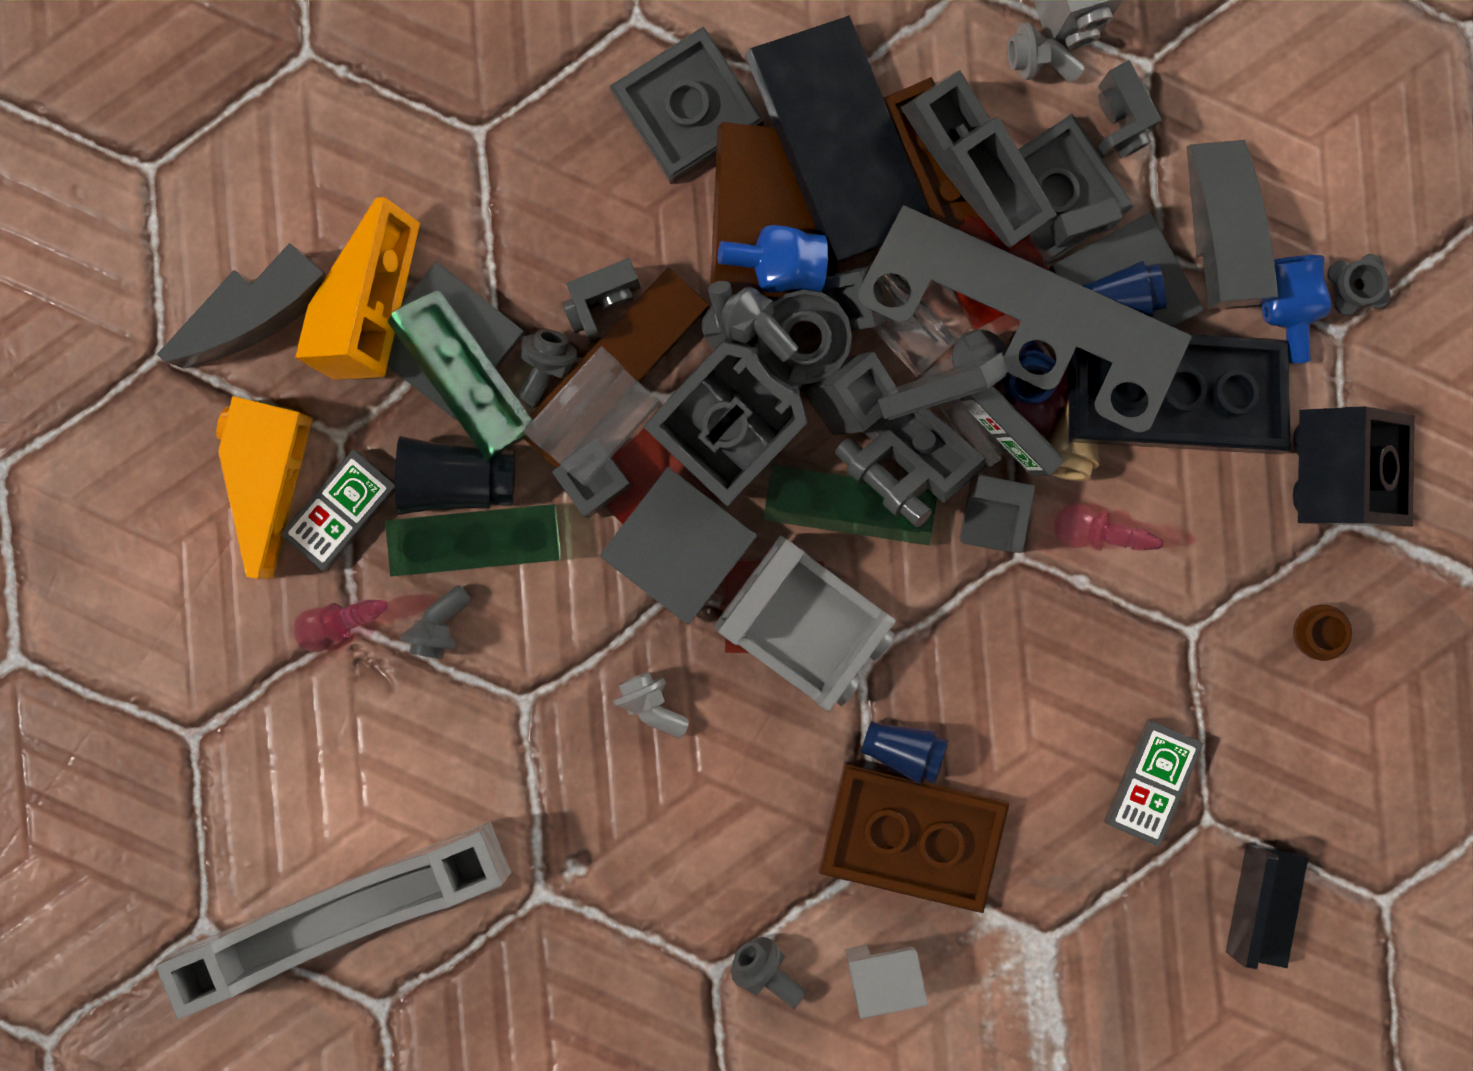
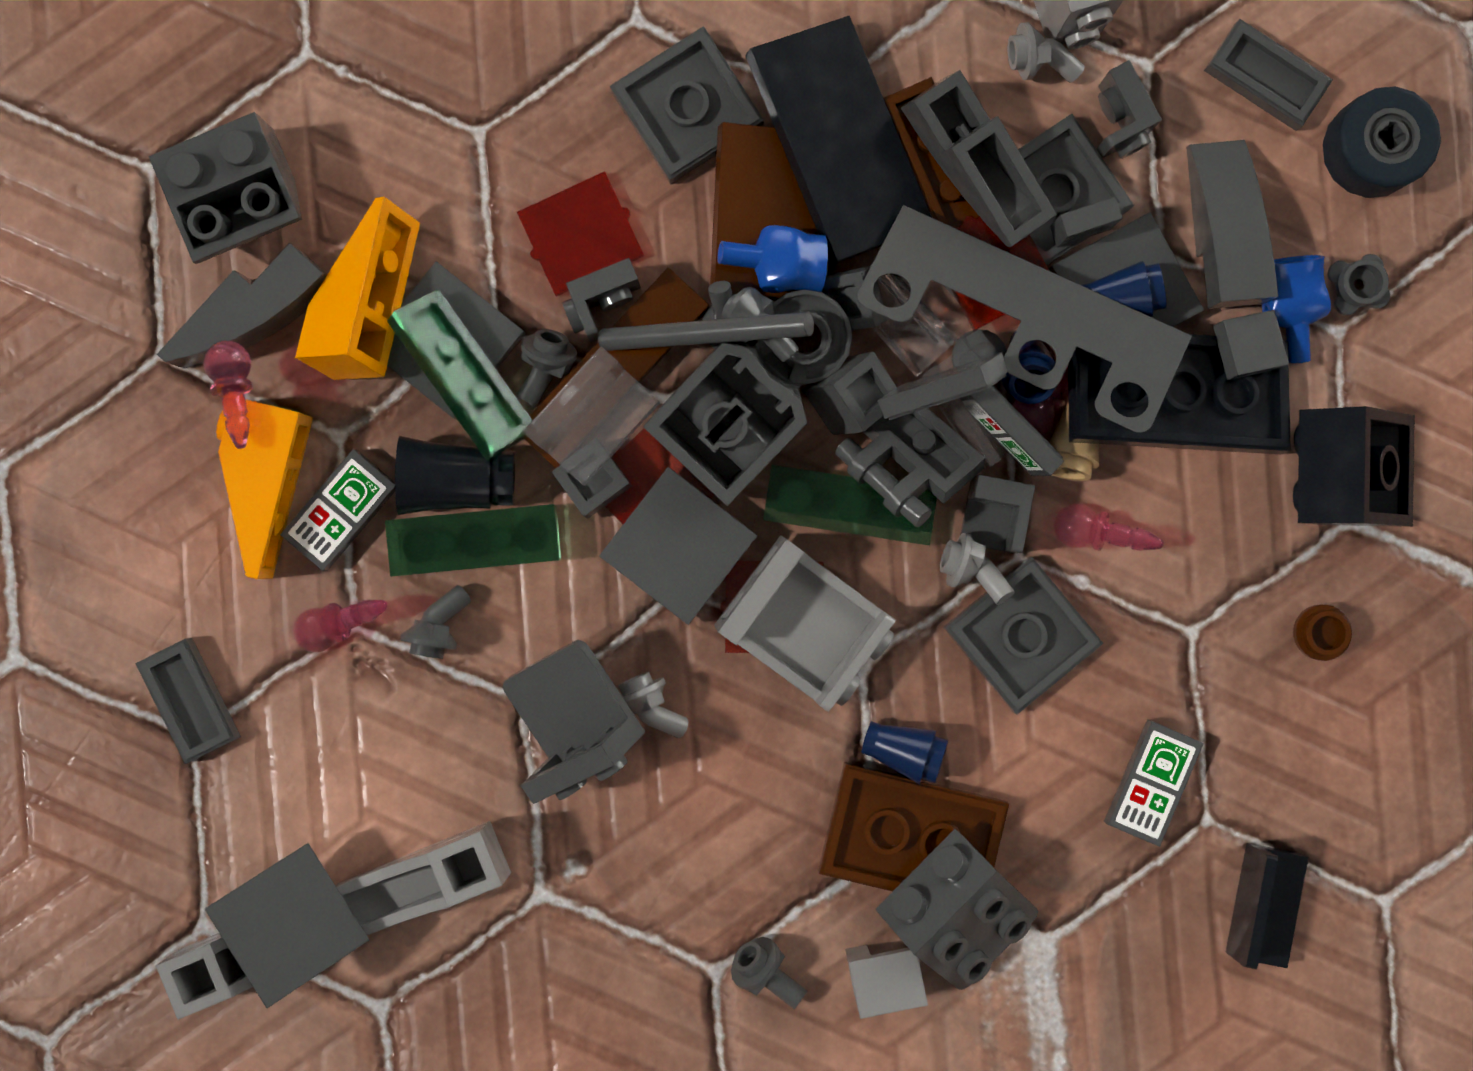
(188, 700): none -> dark grey tile
(228, 186): none -> dark grey slope
(228, 367): none -> clear pink bar
(287, 925): none -> dark grey tile
(574, 719): none -> dark grey bracket
(579, 231): none -> clear red piece
(707, 331): none -> dark grey bar
(957, 912): none -> dark grey bracket
(967, 560): none -> light grey plate
(1026, 639): none -> dark grey tile
(1250, 344): none -> dark grey tile
(1268, 75): none -> dark grey tile
(1361, 154): none -> black wheel

